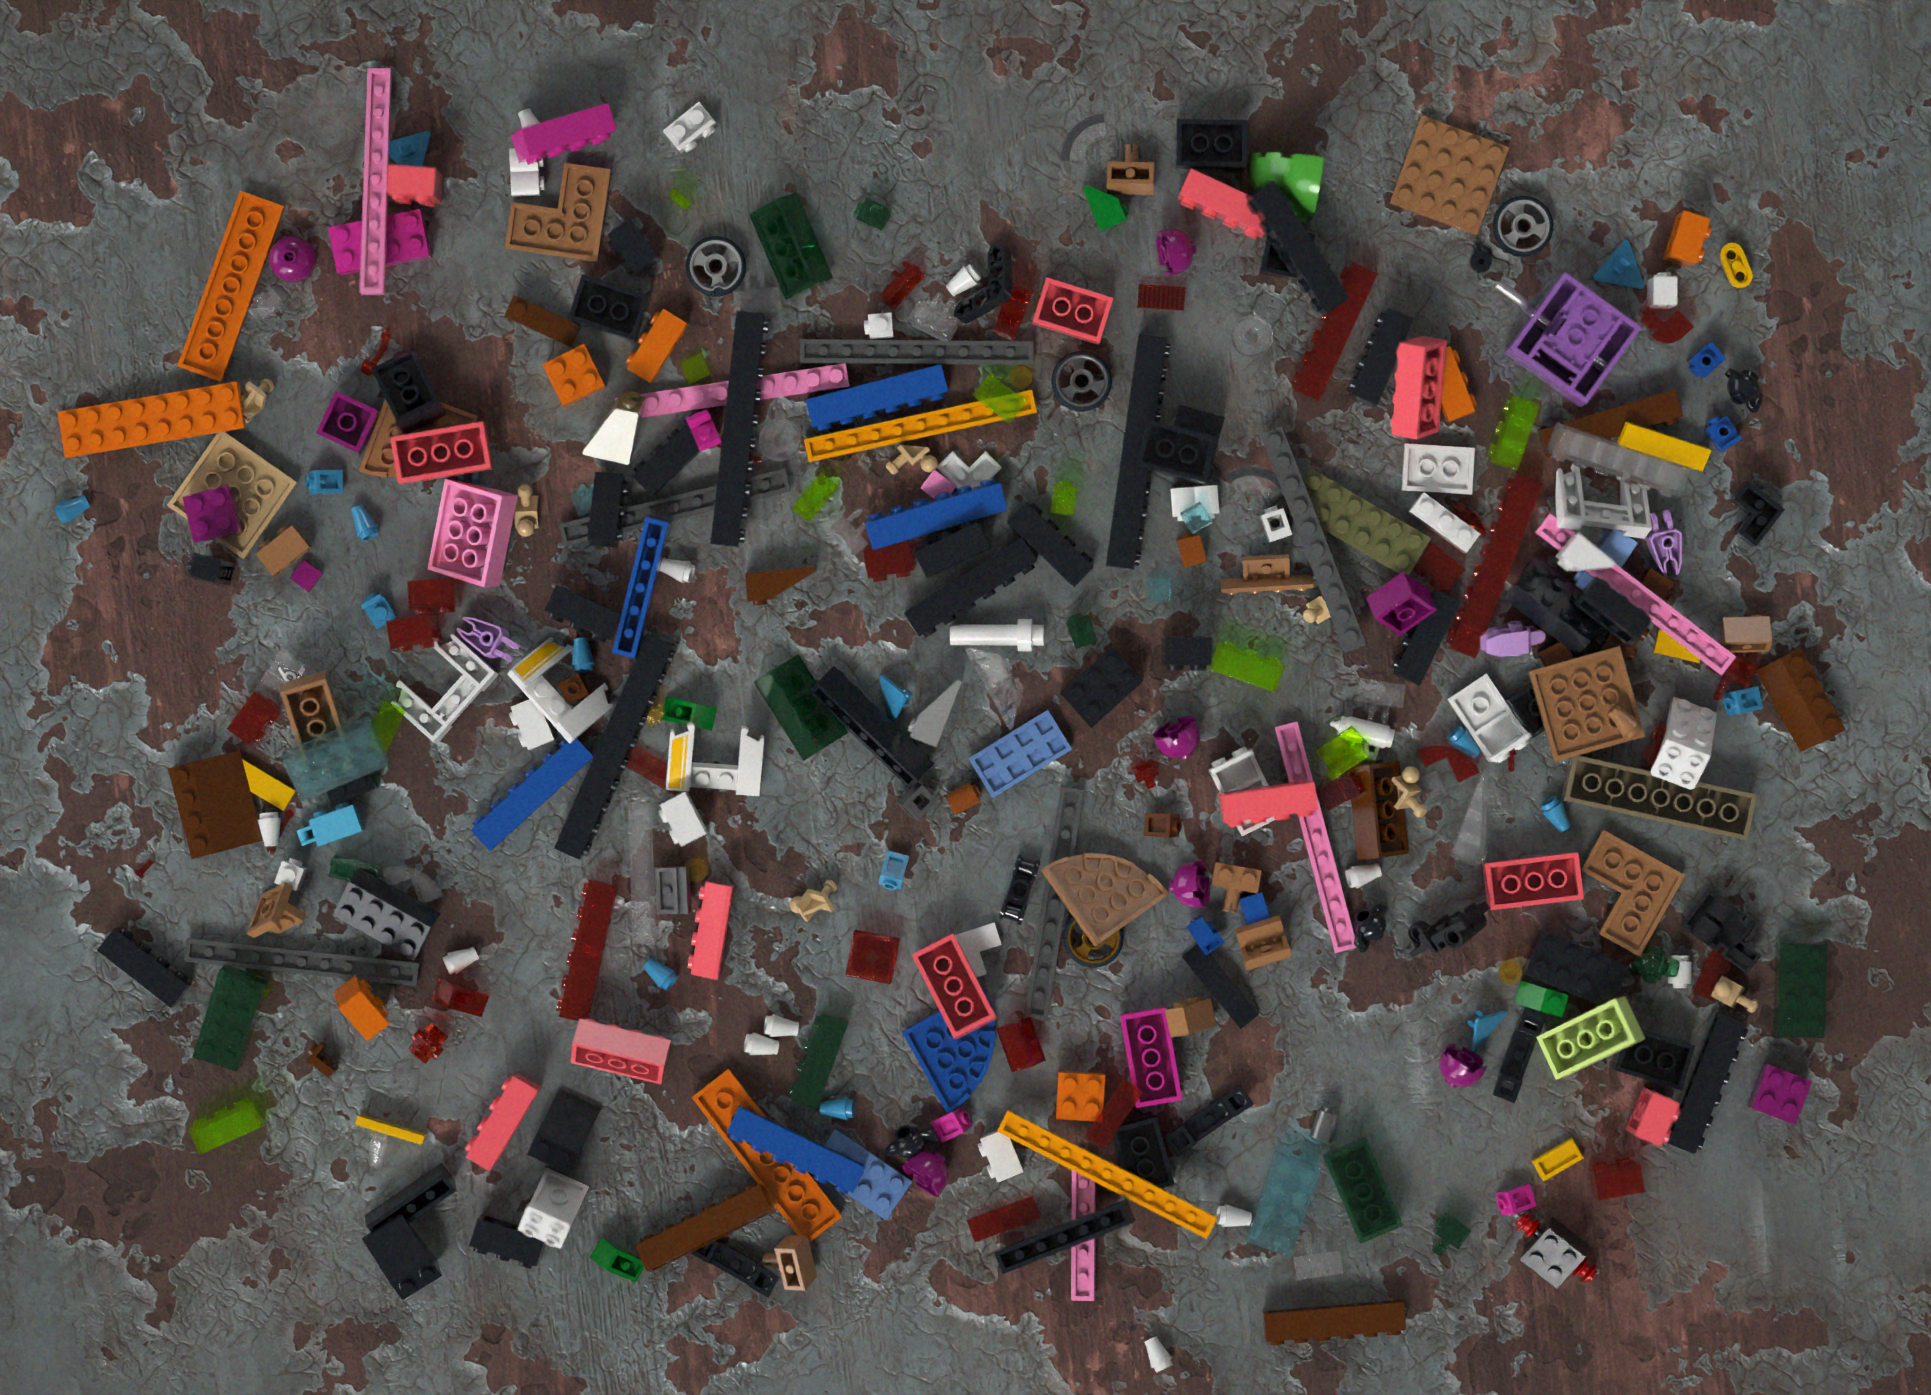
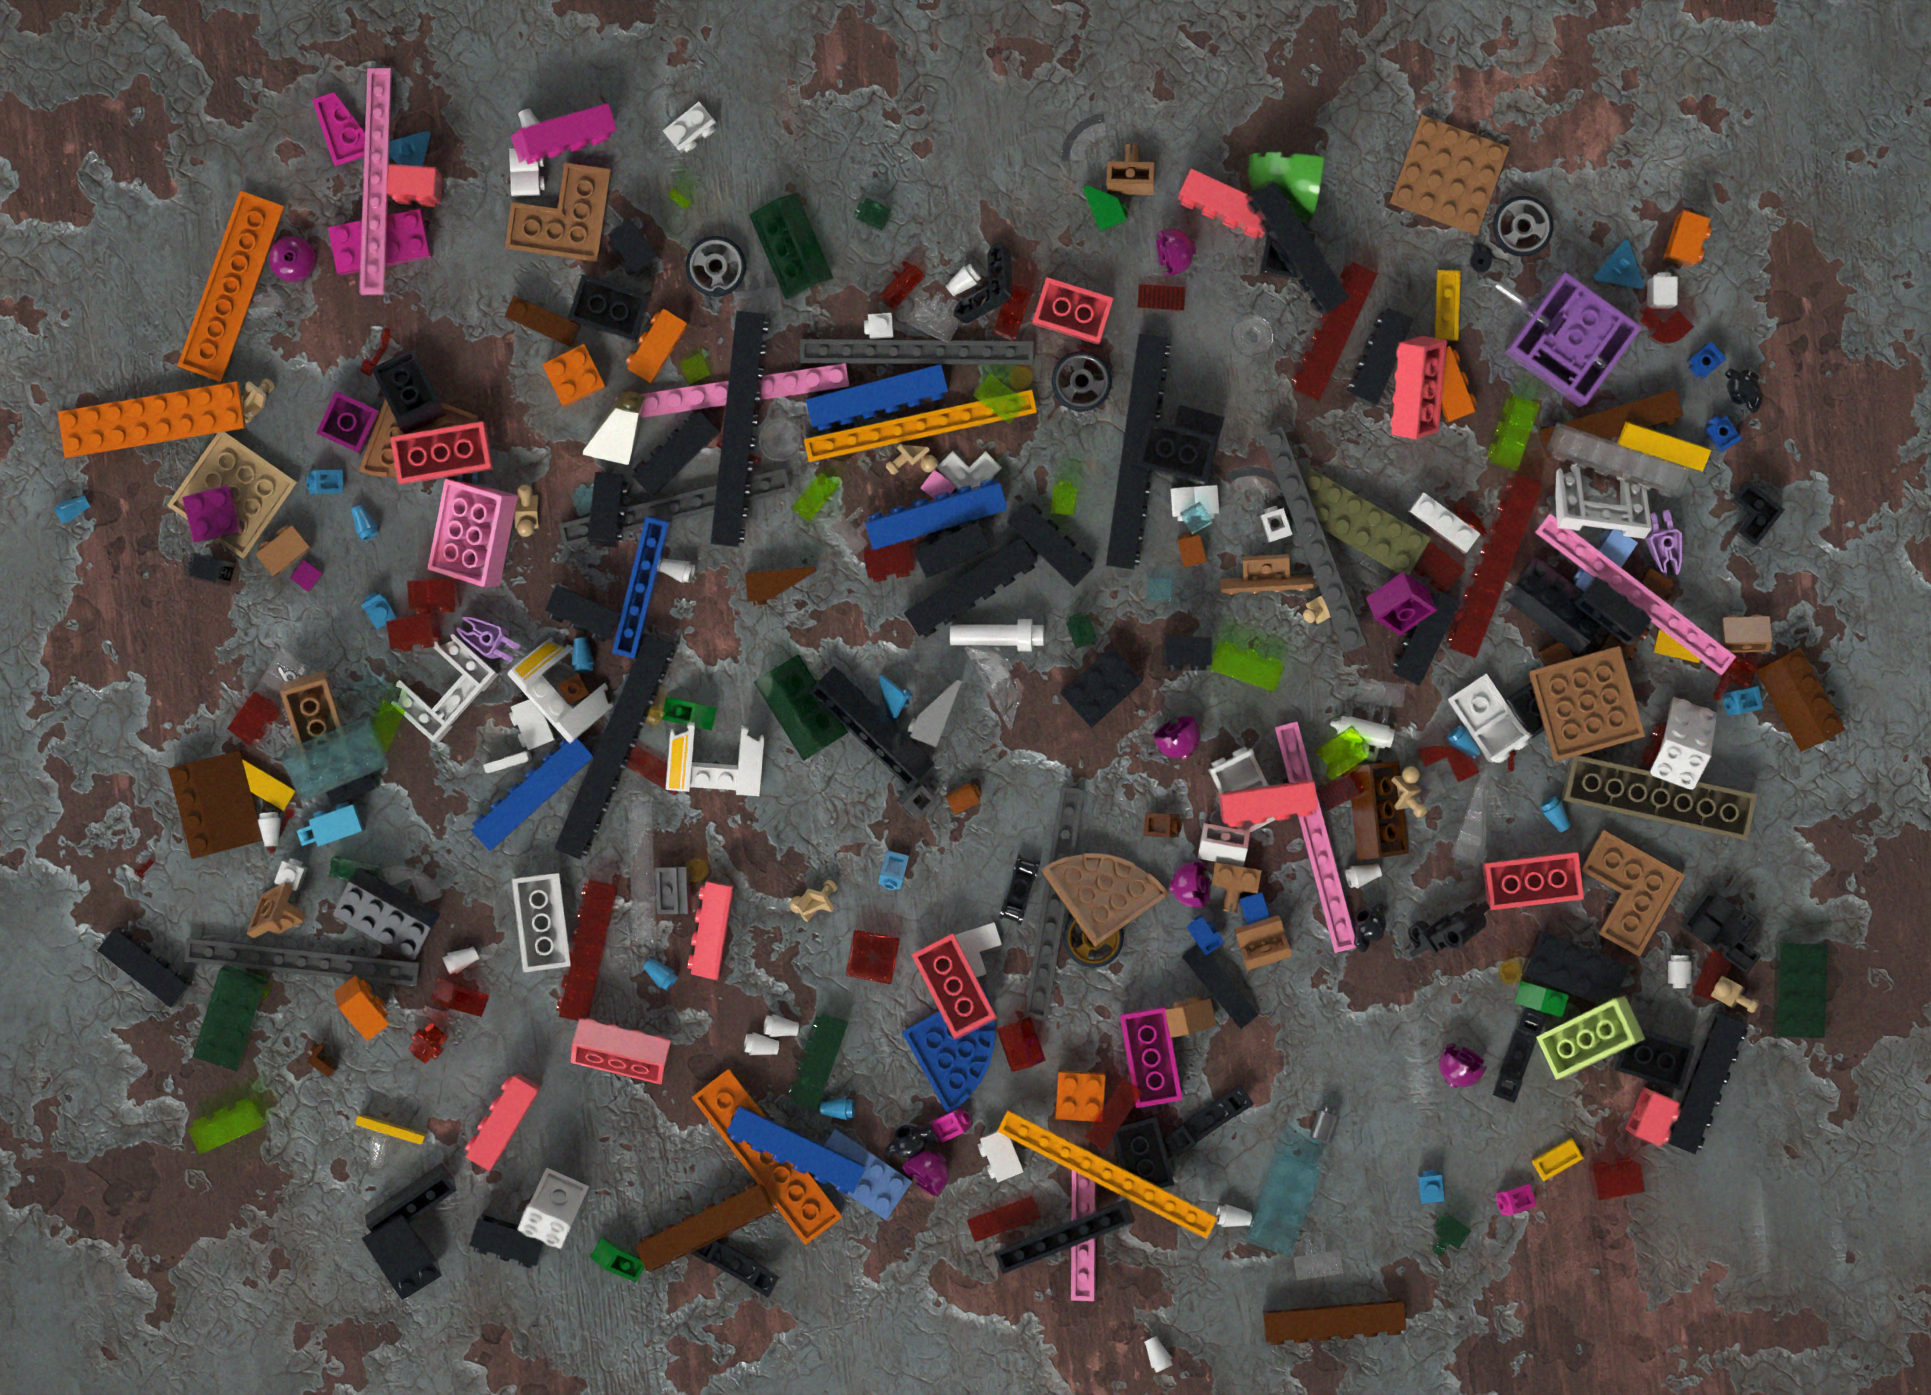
(340, 129): none -> dark pink wing
(508, 762): none -> white tile
(540, 922): none -> white slope
(564, 1131): black slope -> none
(683, 819): white brick -> none
(703, 430): dark pink bracket -> none
(794, 1262): medium nougat brick -> none
(1020, 753): medium blue plate -> none
(1146, 772): clear red tile -> none
(1211, 144): black brick -> none
(1223, 844): none -> brick
(1362, 1190): clear green brick -> none
(1431, 1186): none -> dark azure bracket
(1438, 469): white plate -> none
(1447, 305): none -> yellow tile
(1484, 1026): dark azure piece -> none
(1510, 639): lavender hinge -> none
(1554, 1251): brick -> none
(1581, 555): white slope -> none
(1625, 722): medium nougat cone -> none
(1654, 965): clear green piece -> none
(1736, 265): yellow plate -> none
(1779, 1093): magenta brick -> none

